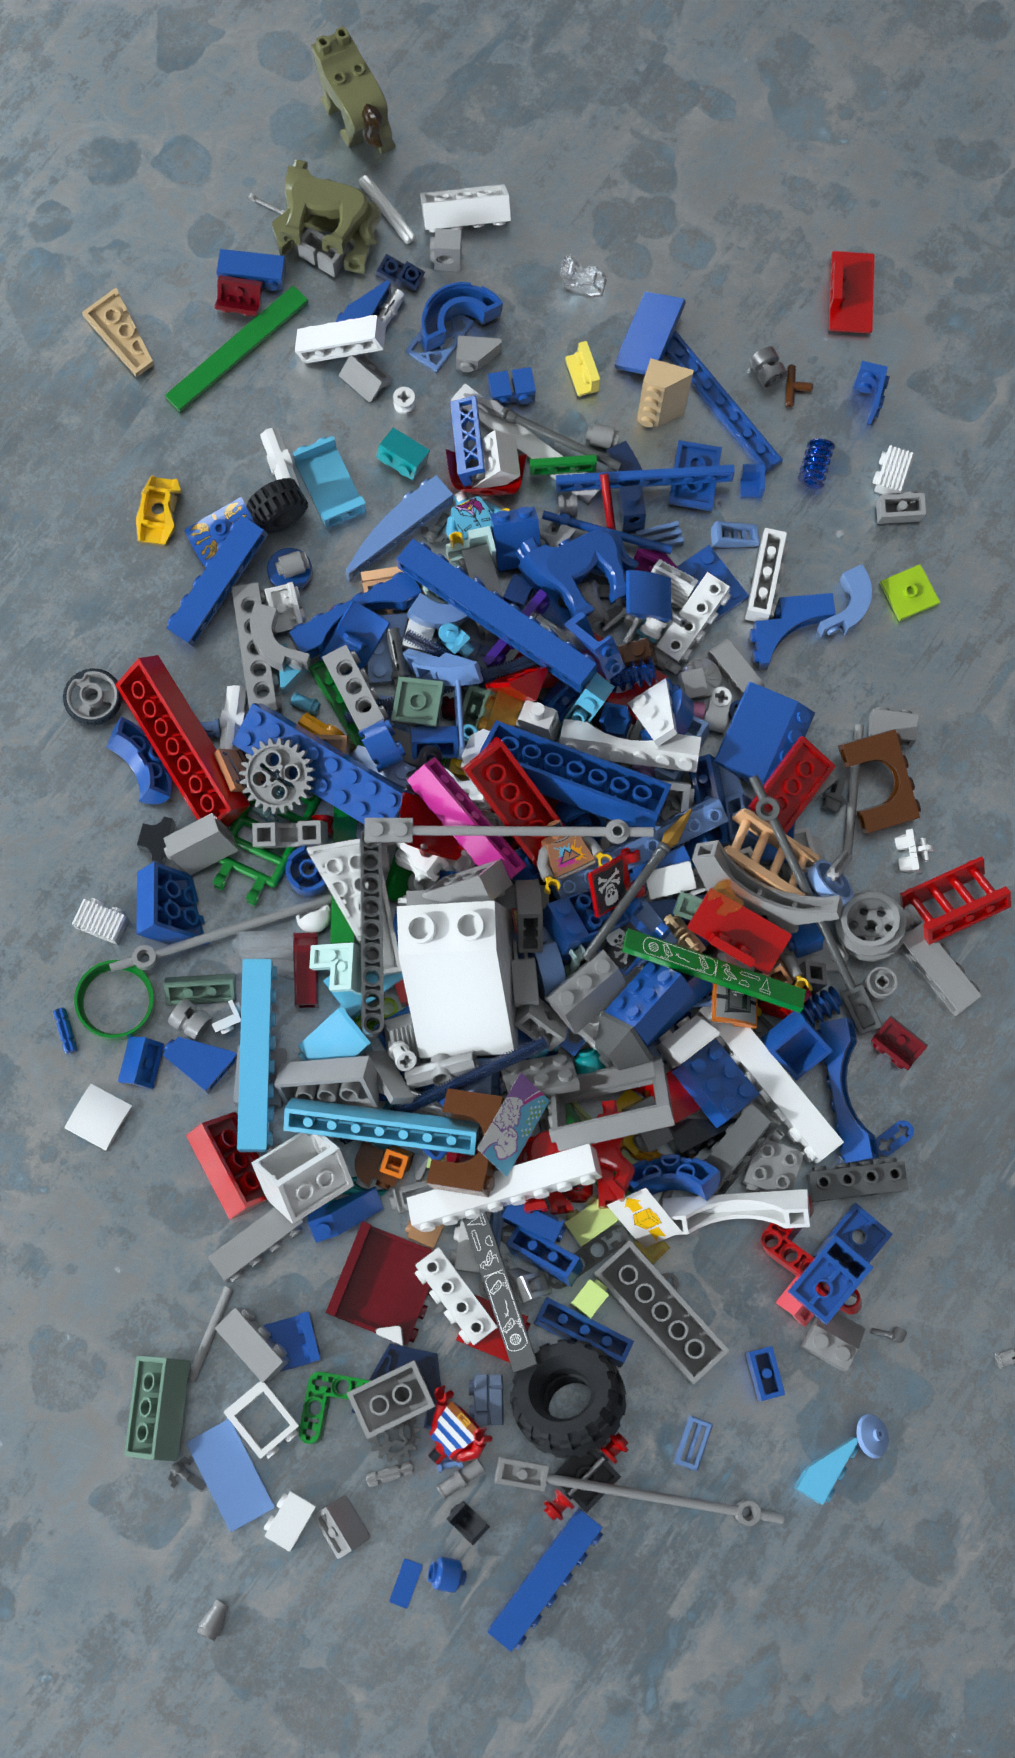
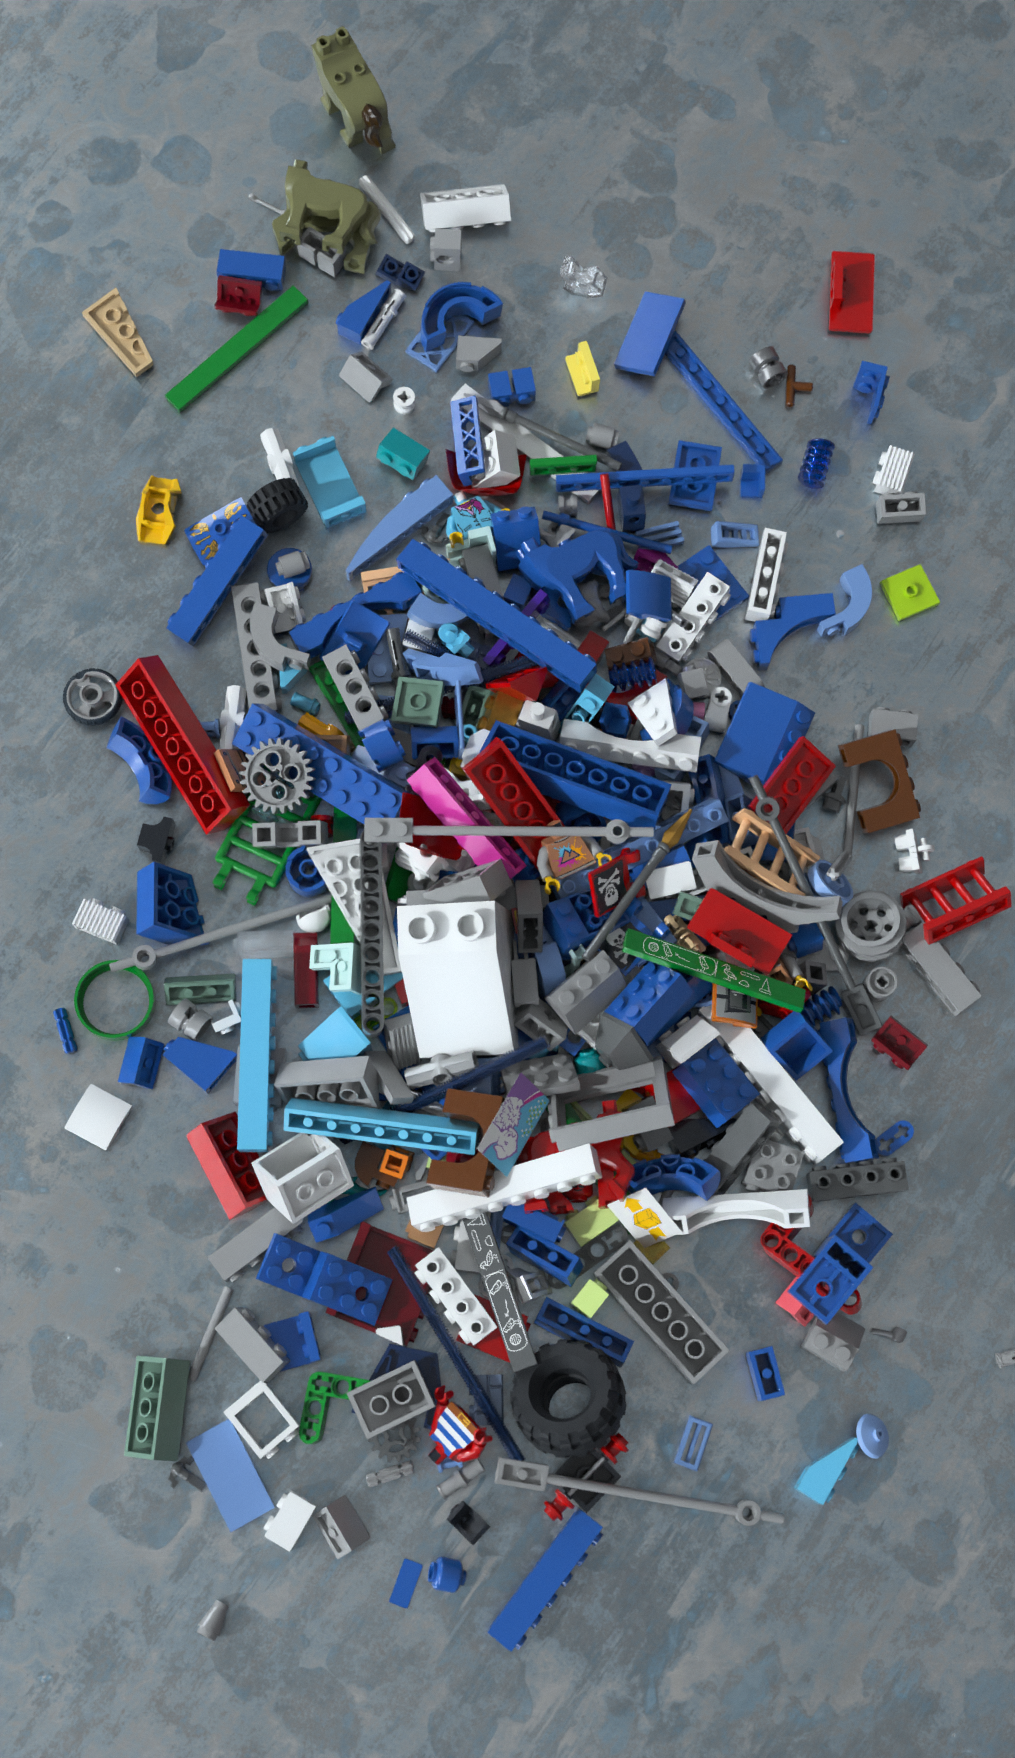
(200, 844): light grey brick -> none
(324, 1279): none -> blue bracket
(340, 339): white brick -> none
(398, 1055): white bush -> none
(460, 1363): none -> dark blue axle
(603, 652): blue panel -> none
(663, 393): tan slope -> none
(731, 901): clear orange piece -> none

